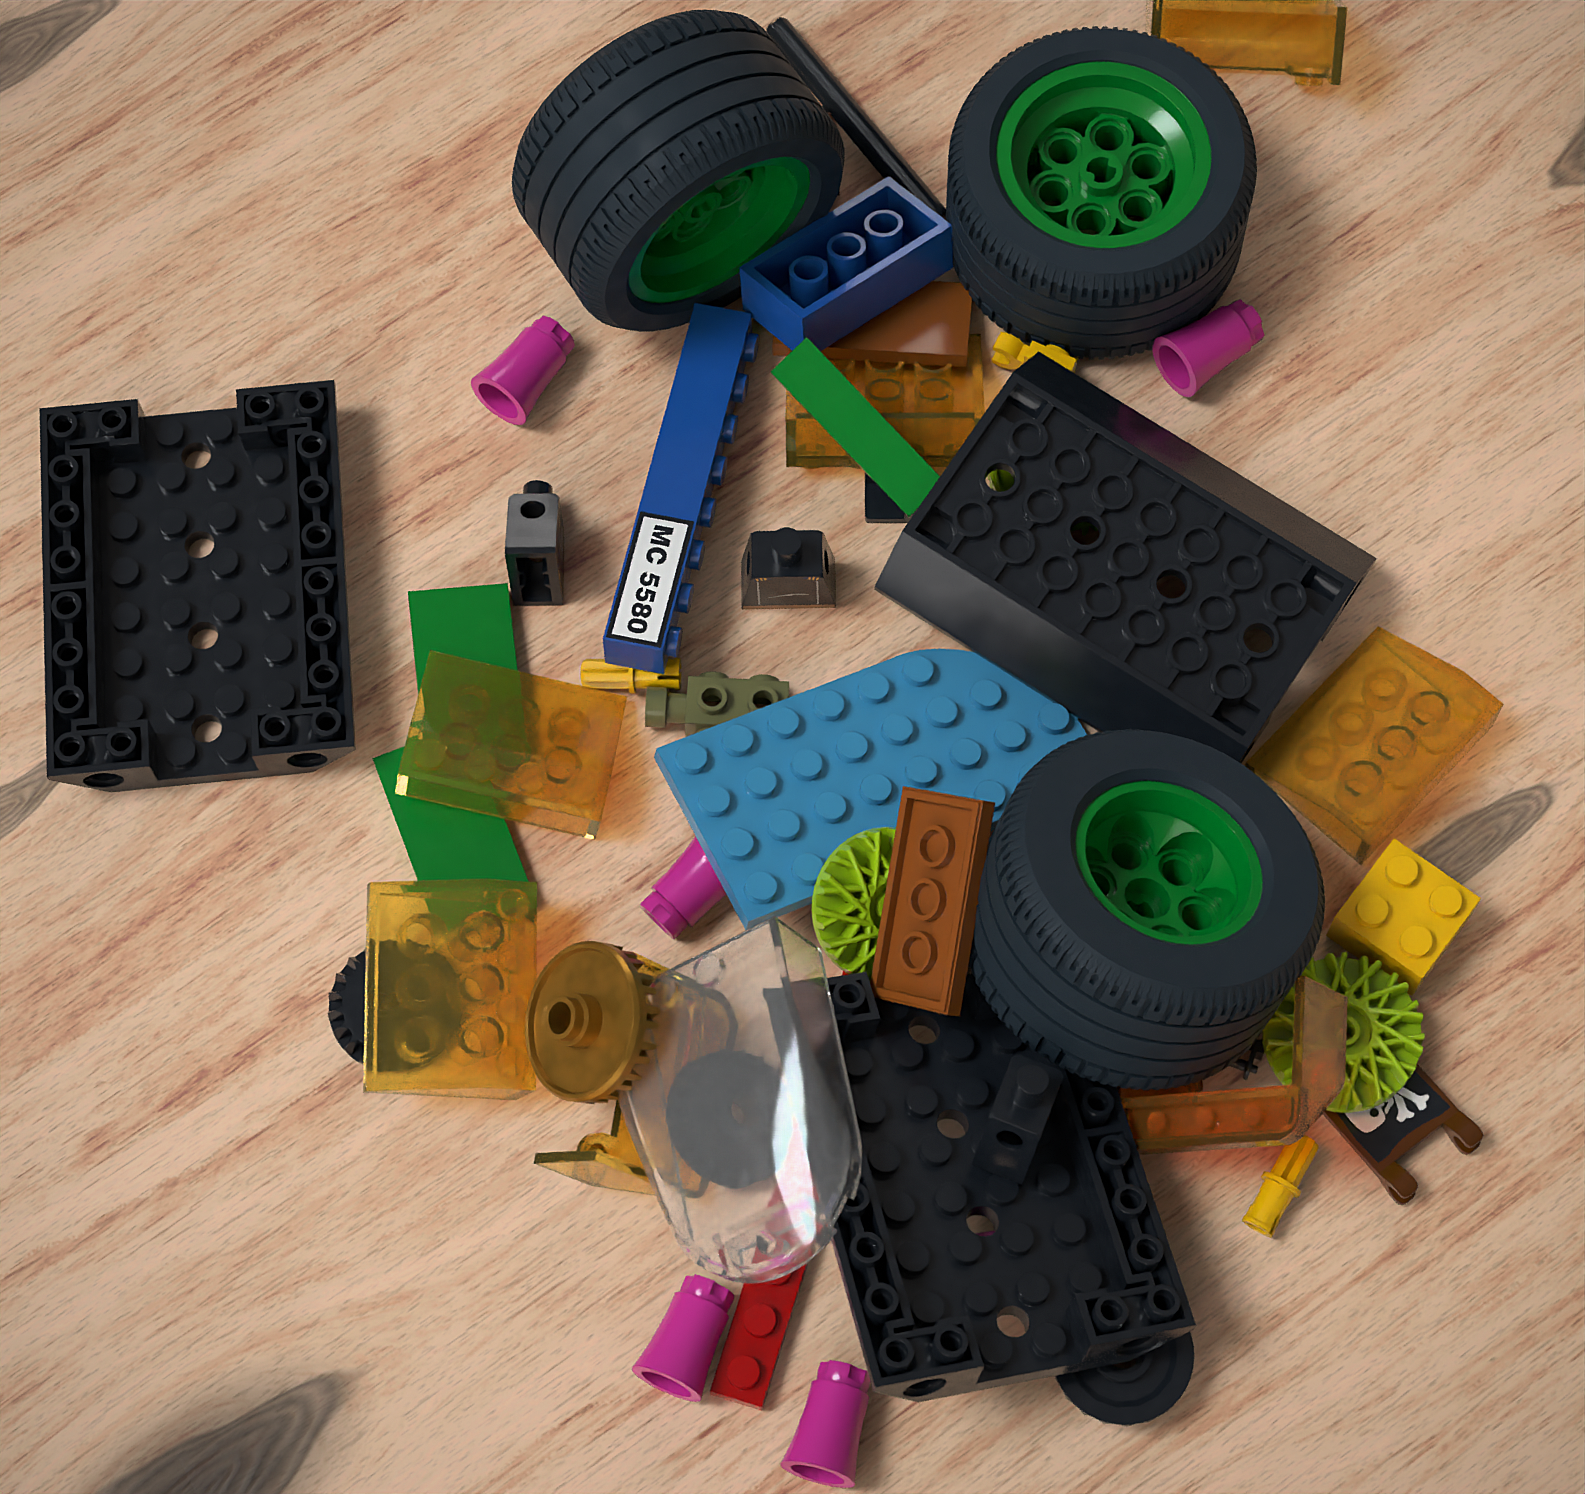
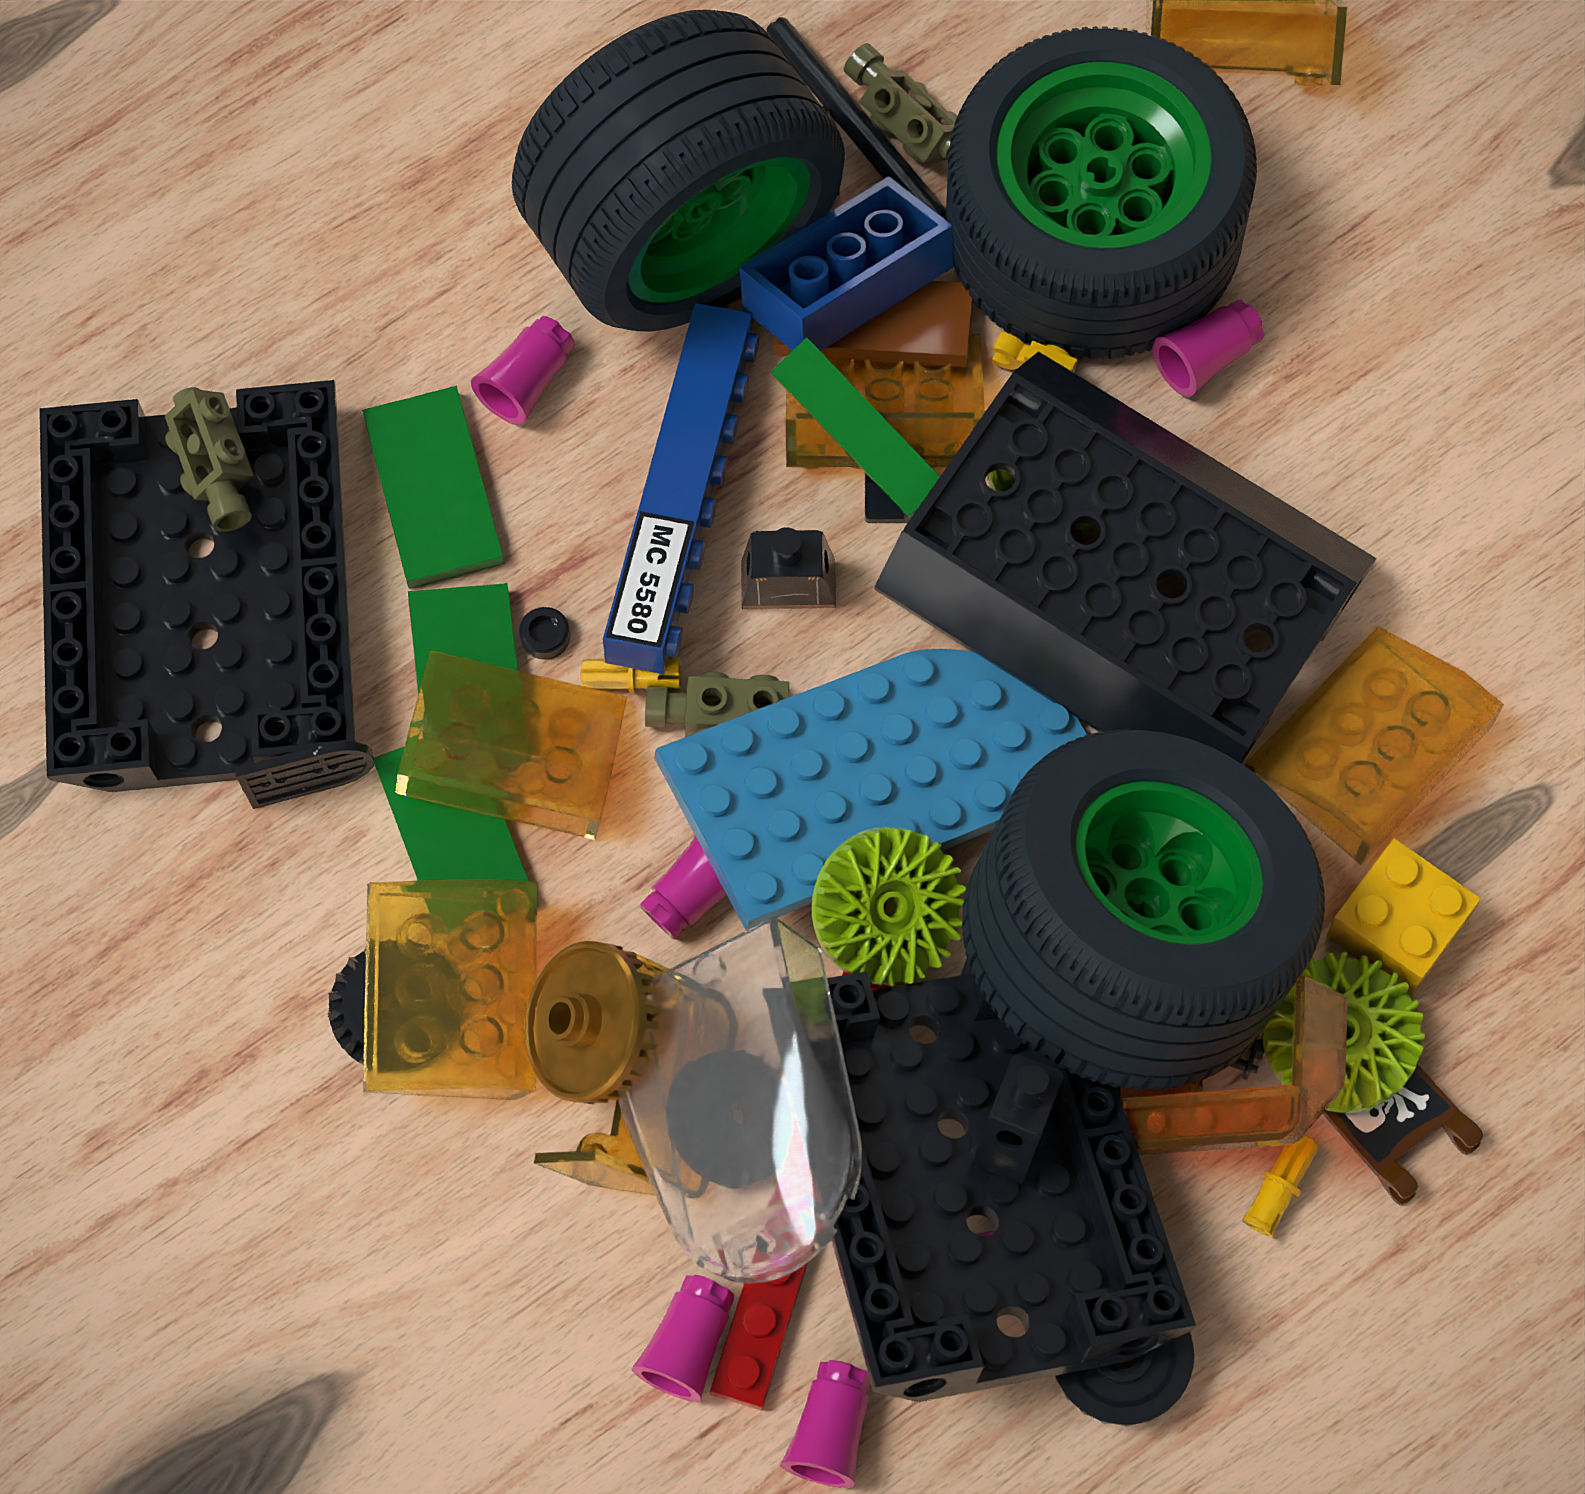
(210, 455): none -> olive brick
(304, 772): none -> black window
(433, 487): none -> green tile
(535, 531): black torso -> none
(544, 633): none -> black tile
(893, 110): none -> olive brick
(931, 900): dark orange tile -> none

